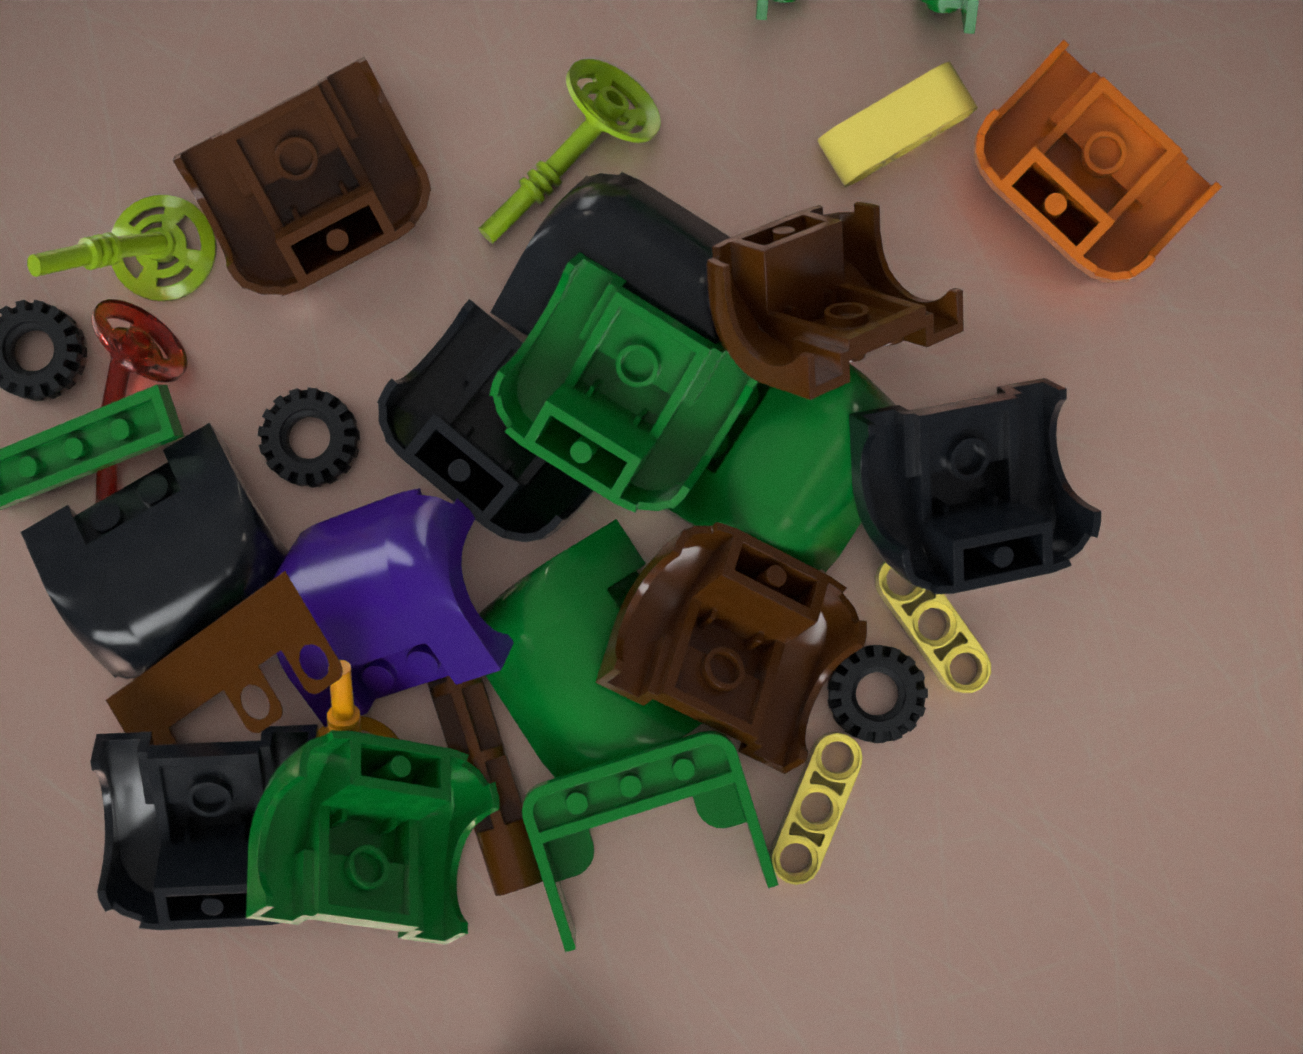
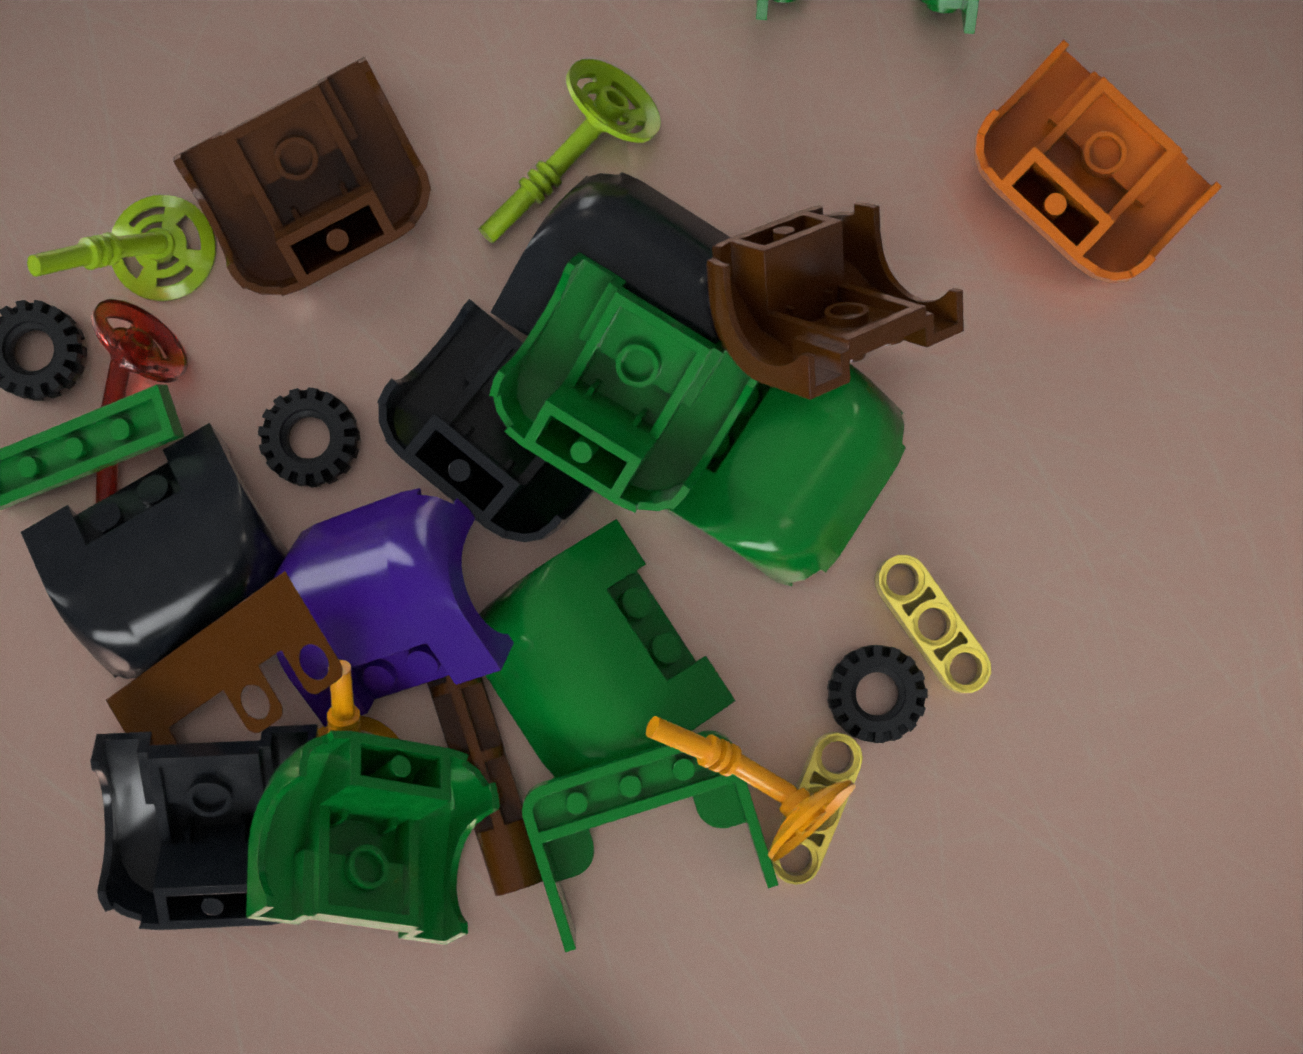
(733, 639): reddish brown piece -> none
(802, 811): none -> light orange dish
(897, 124): light yellow beam -> none
(969, 489): black piece -> none

